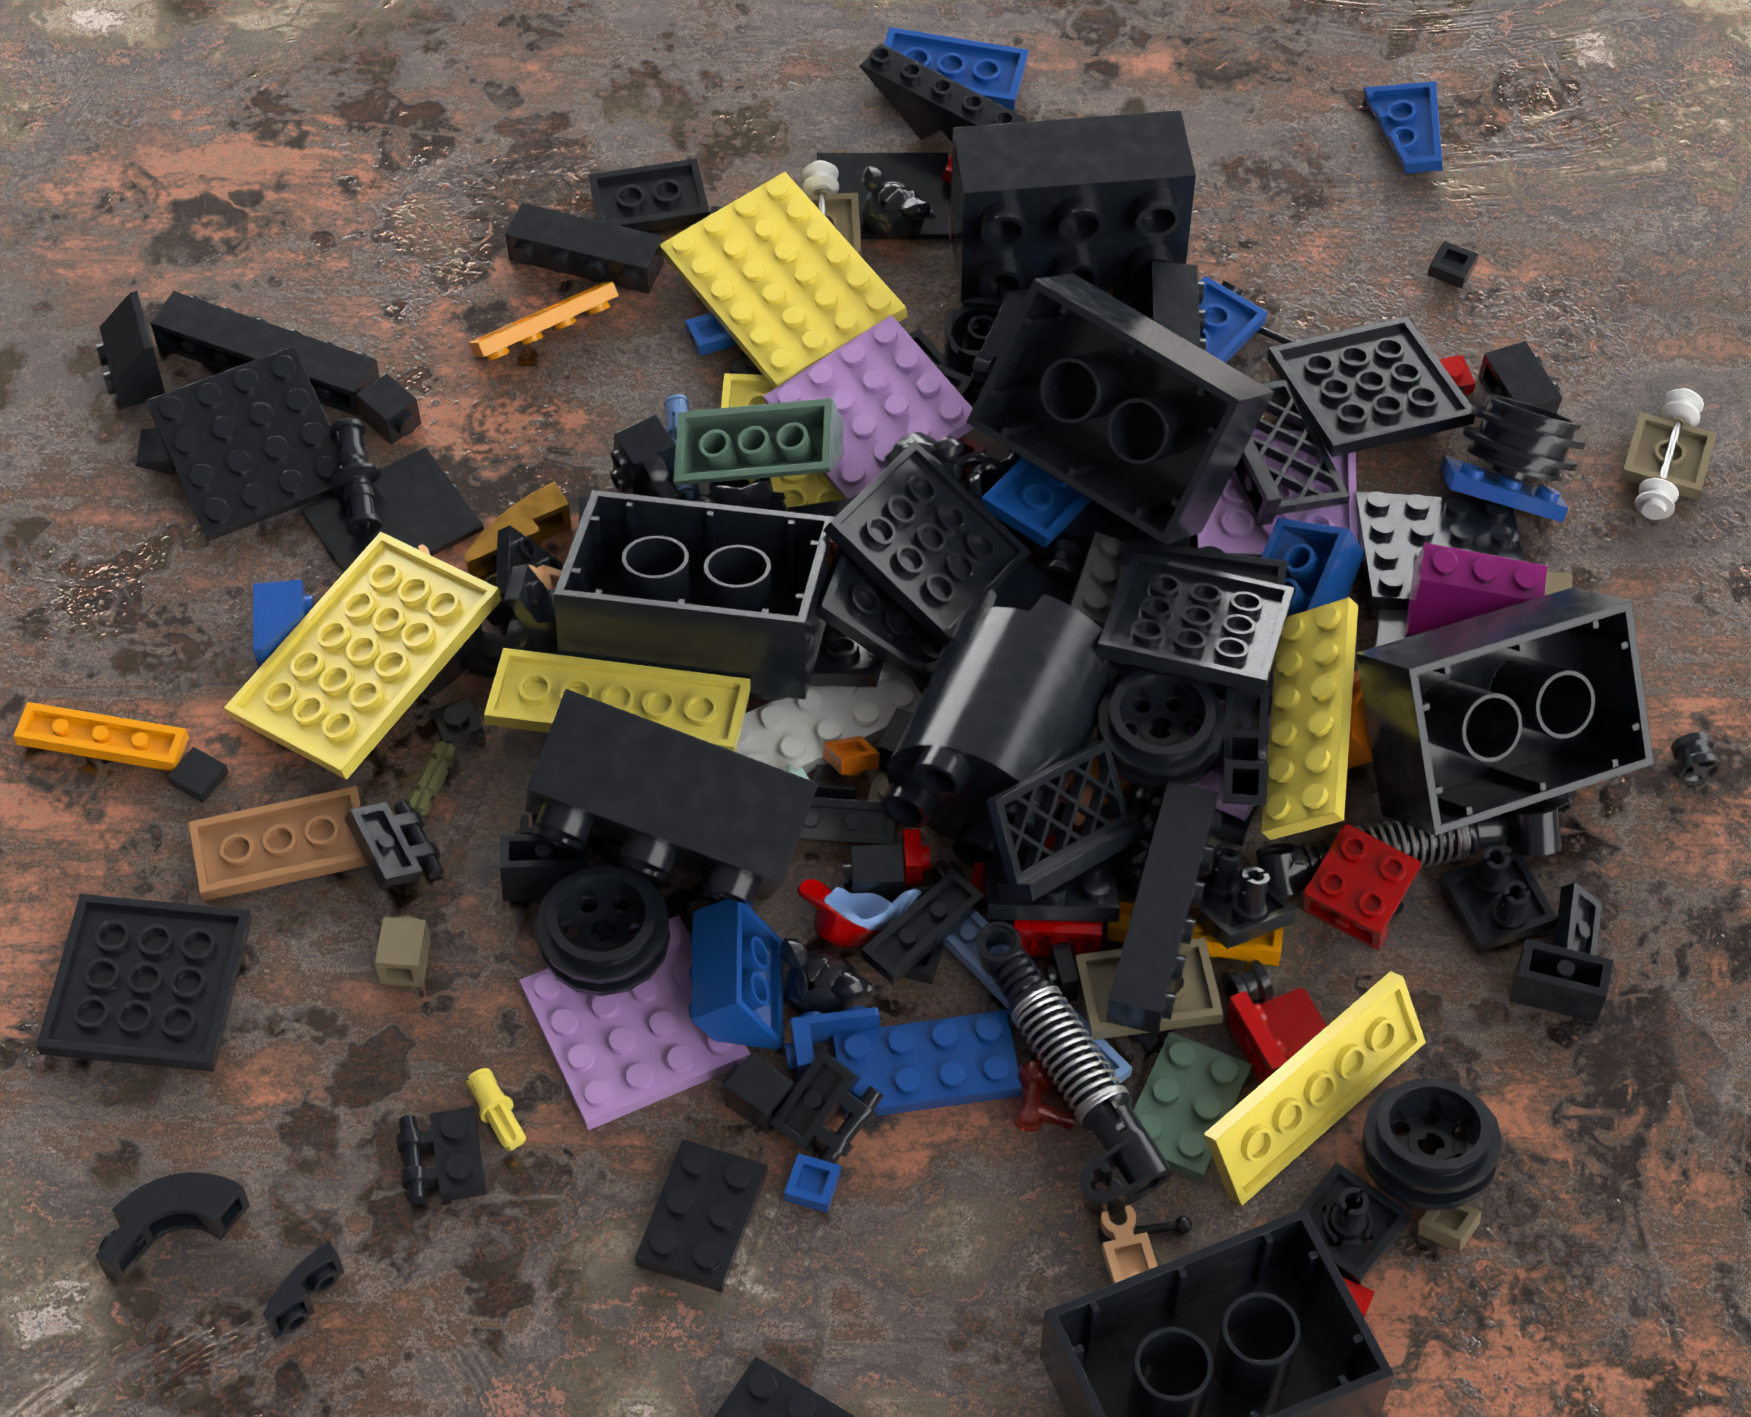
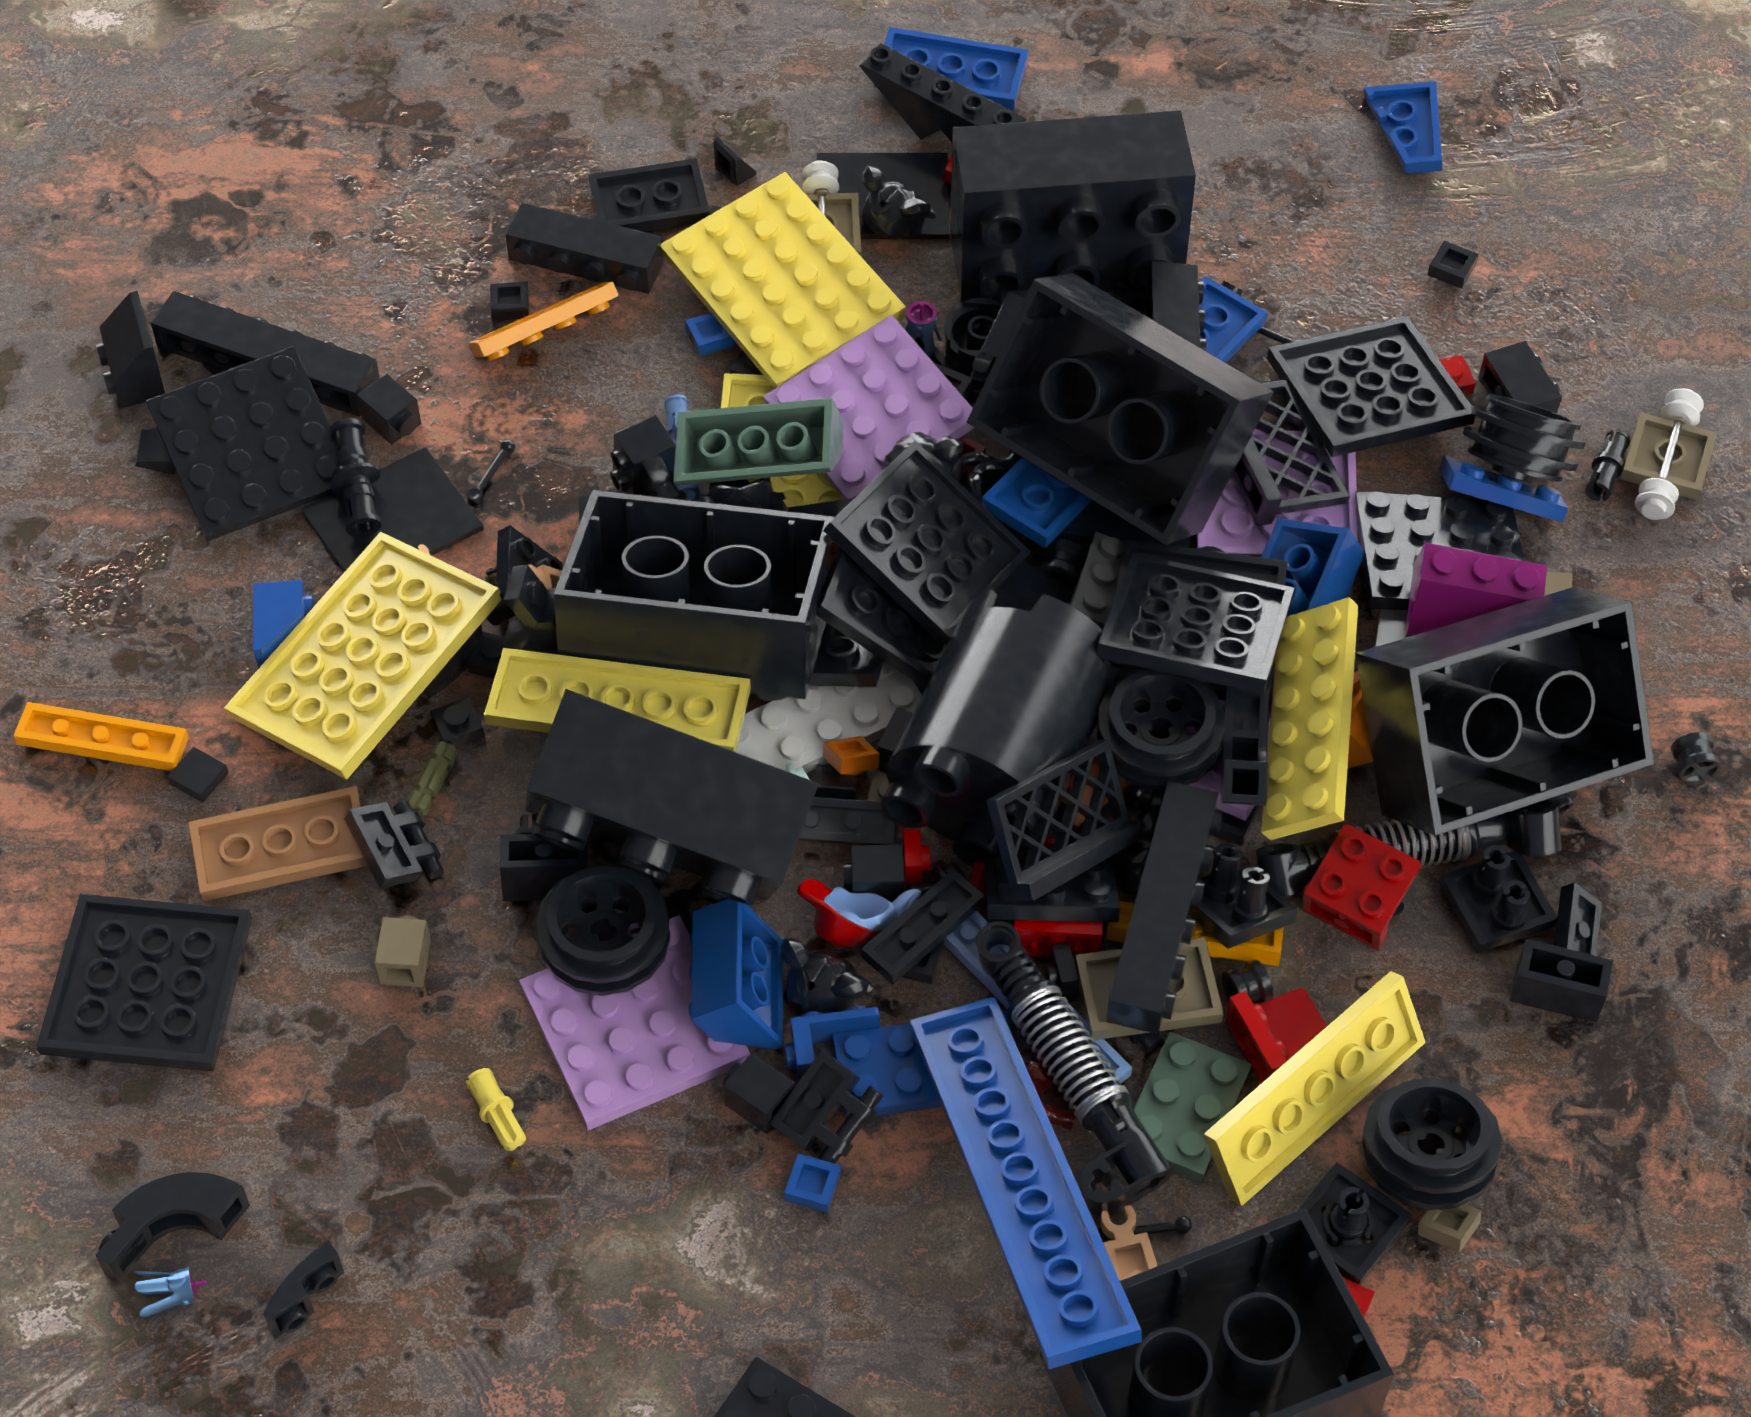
(177, 1282): none -> flat silver piece
(457, 1156): black plate -> none
(475, 494): none -> black hinge
(509, 300): none -> black tile
(535, 516): pearl gold slope -> none
(701, 1215): black plate -> none
(731, 163): none -> black slope
(922, 319): none -> piece
(1025, 1185): none -> blue plate
(1607, 465): none -> black pin

